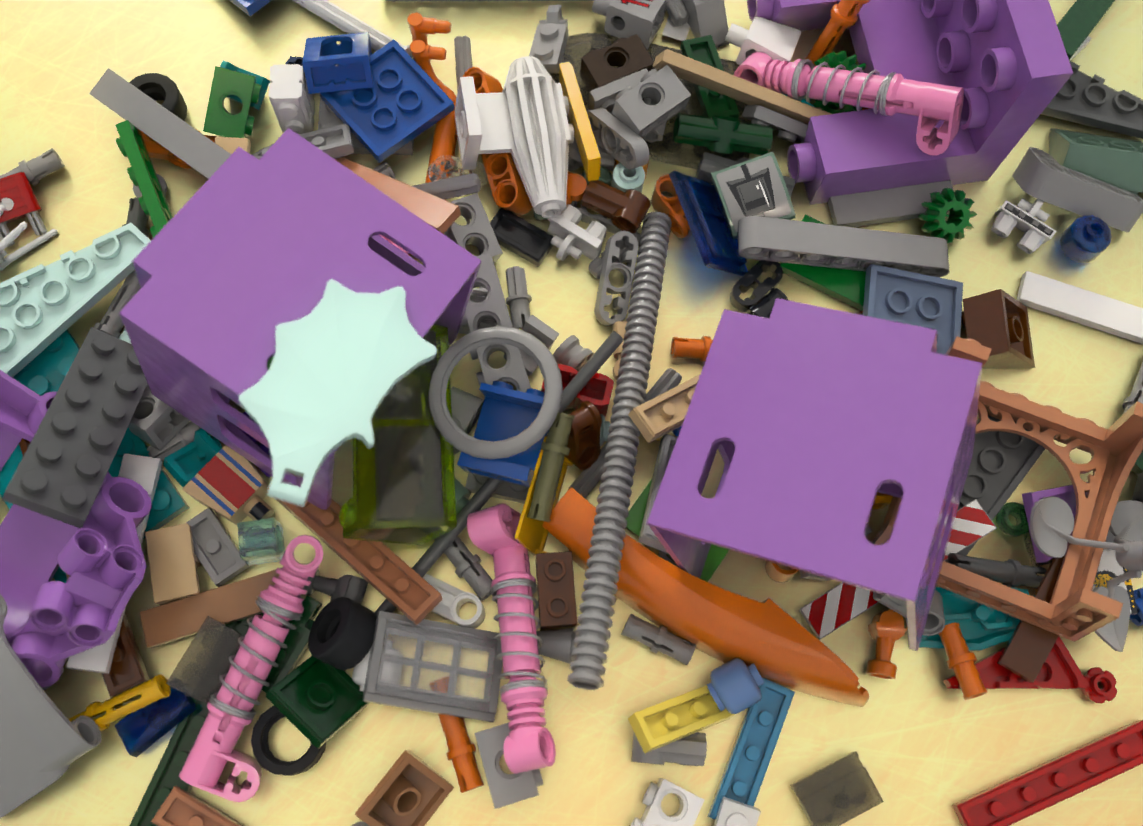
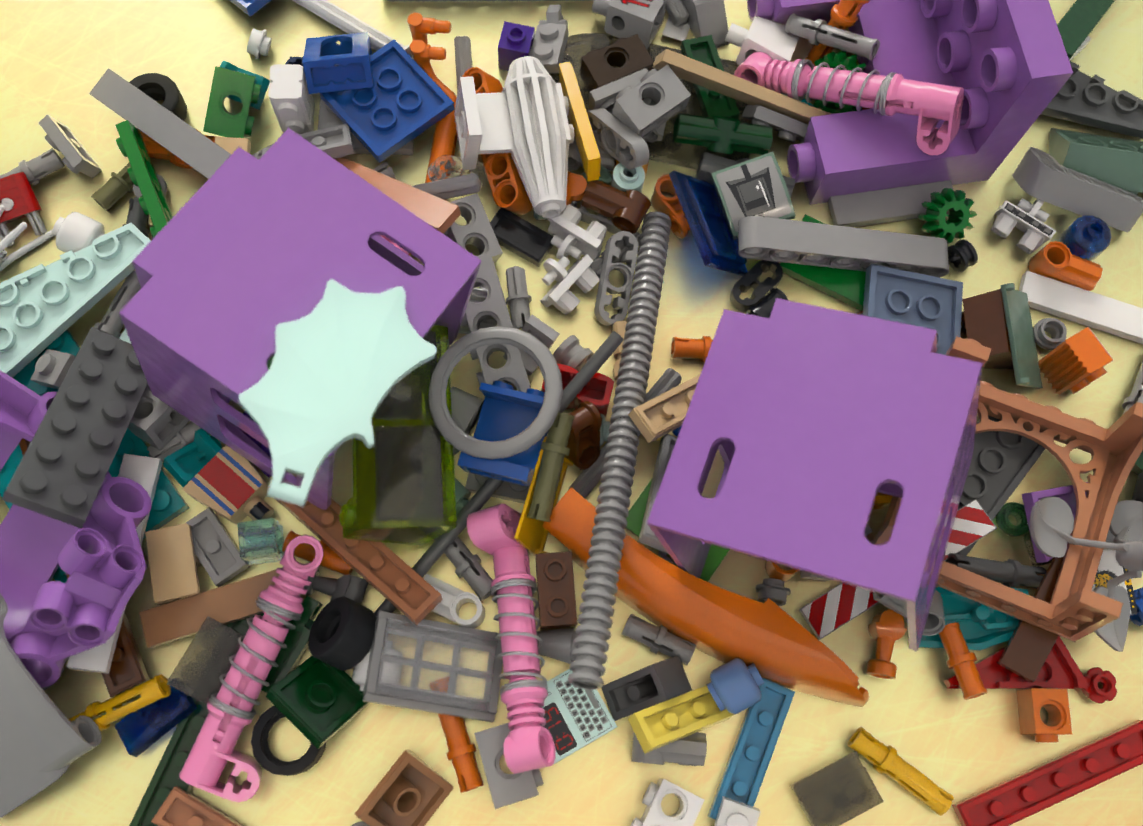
(52, 368): none -> light grey bracket
(63, 140): none -> light grey plate
(76, 232): none -> white head
(114, 189): none -> olive axle
(258, 43): none -> white plate
(307, 552): none -> orange pin
(514, 43): none -> dark purple brick
(574, 716): none -> tile
(579, 273): none -> white hips
(646, 687): none -> dark grey slope
(774, 590): none -> light grey plate
(820, 32): none -> light grey pin
(889, 762): none -> yellow pin
(962, 255): none -> black bush
(1021, 337): none -> sand green piece
(1055, 328): none -> light grey plate
(1057, 706): none -> orange brick
(1058, 263): none -> orange piece
(1075, 362): none -> orange brick

